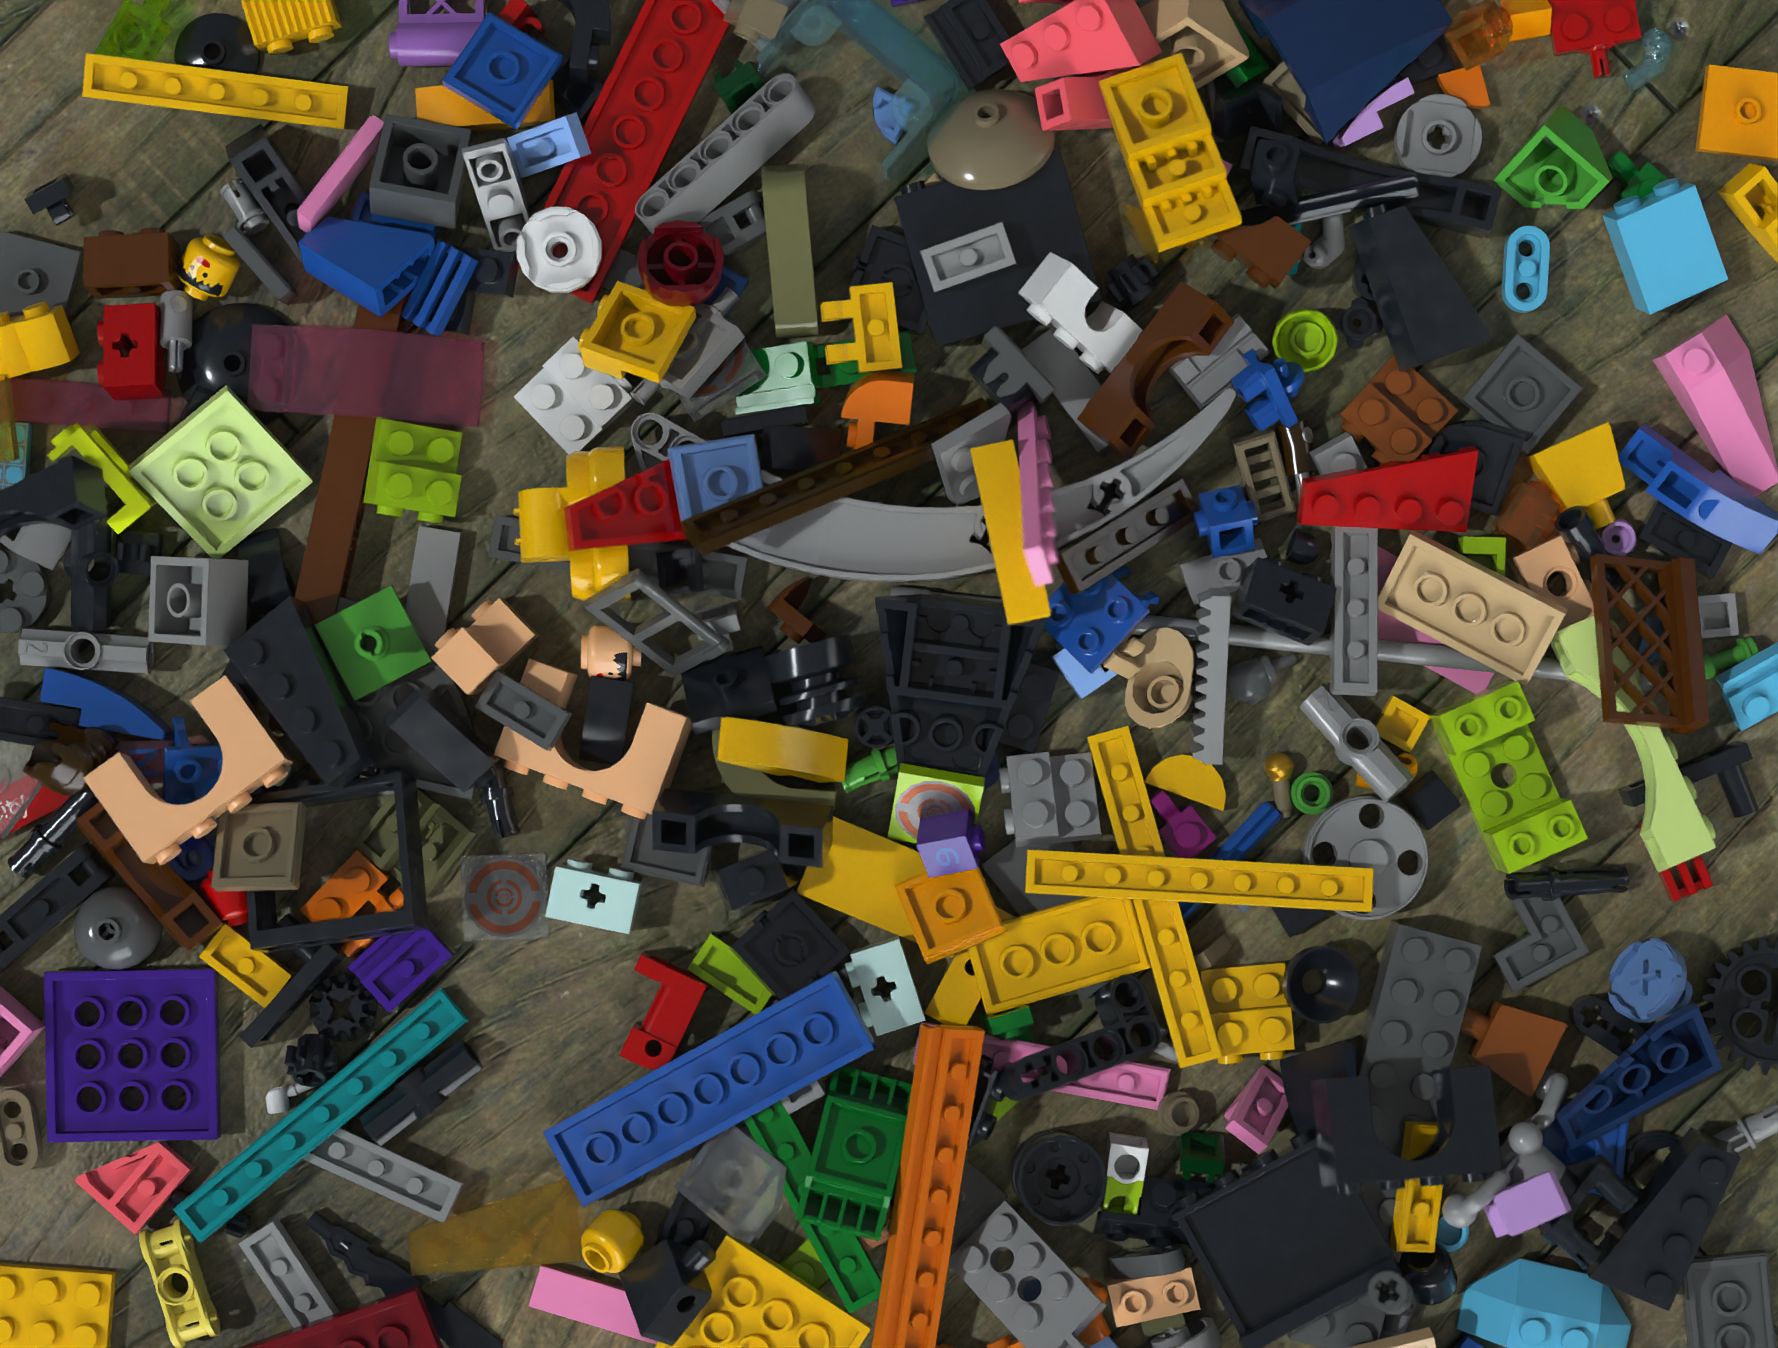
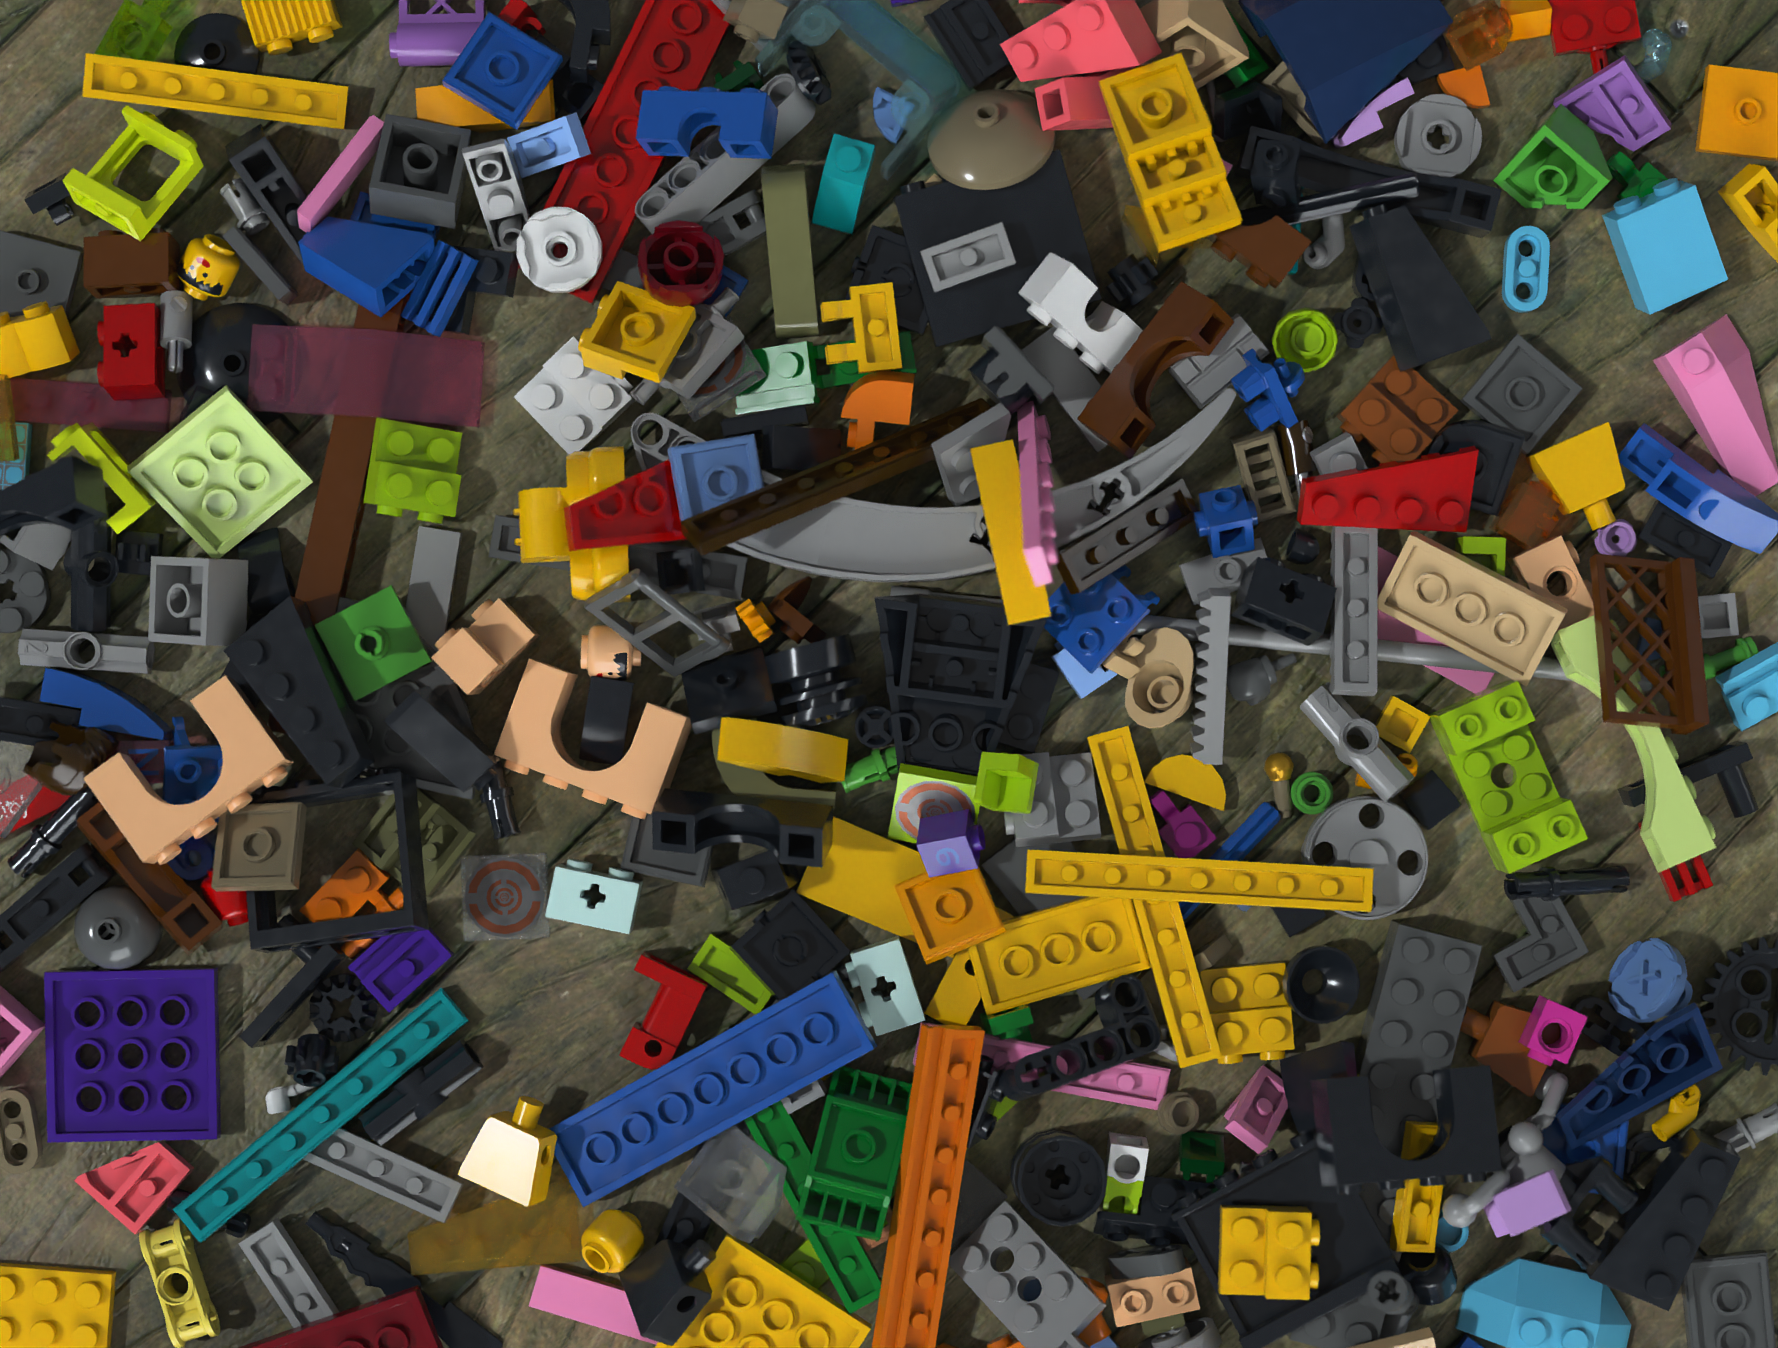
(99, 195): none -> neon yellow window
(250, 970): yellow plate -> none
(513, 1154): none -> torso
(523, 710): dark grey plate -> none
(674, 116): none -> blue arch
(757, 619): none -> light orange plate
(808, 72): none -> black gear
(843, 183): none -> teal slope
(1006, 782): none -> lime panel
(1267, 1251): none -> yellow plate
(1548, 1012): none -> dark pink brick
(1577, 528): black piece -> none
(1617, 105): none -> medium lavender wing
(1681, 1112): none -> yellow arm

